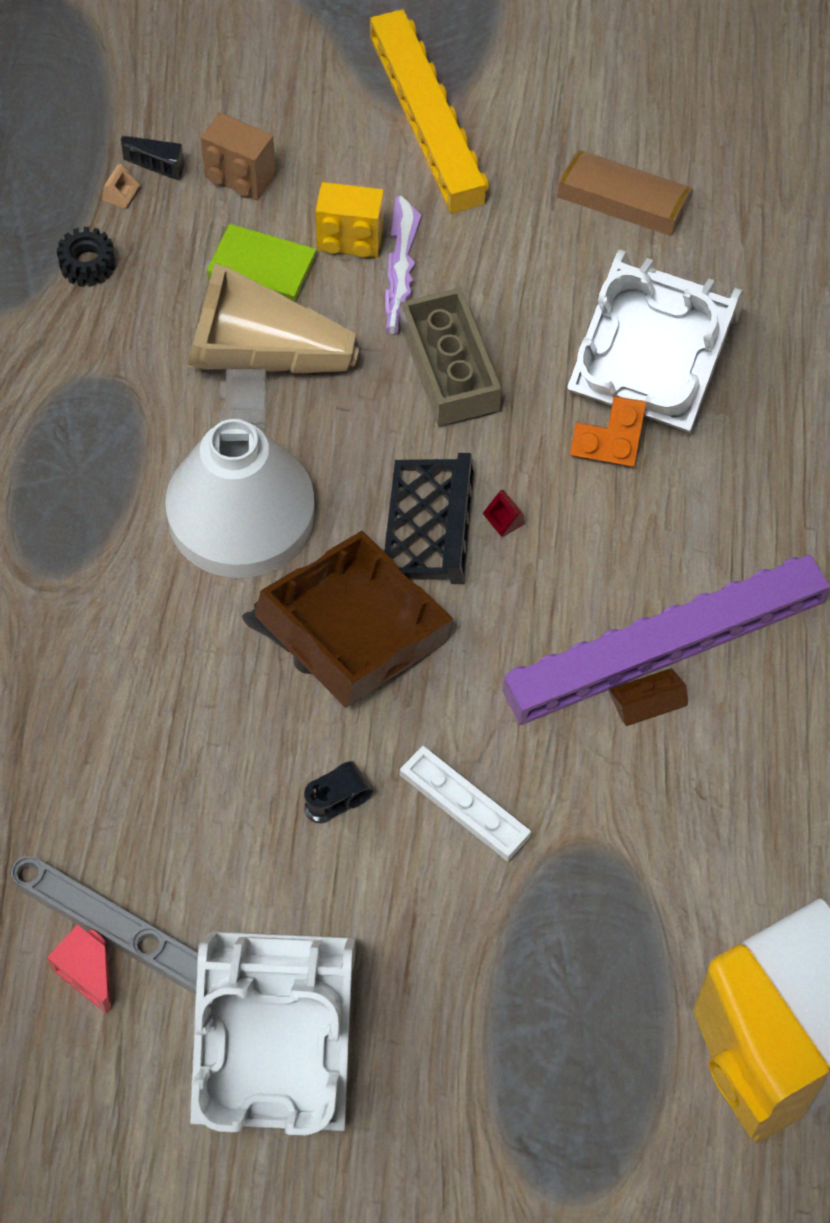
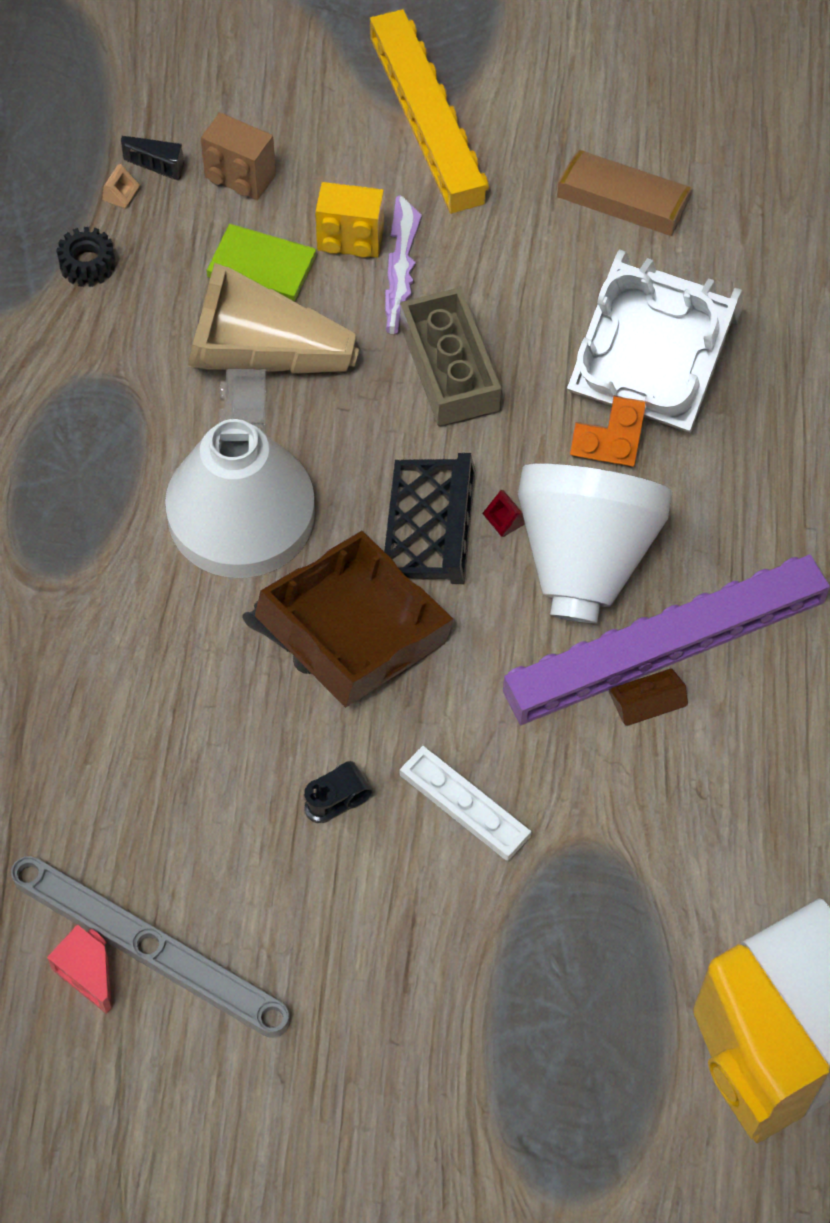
(272, 1032): white piece -> none
(588, 532): none -> white cone

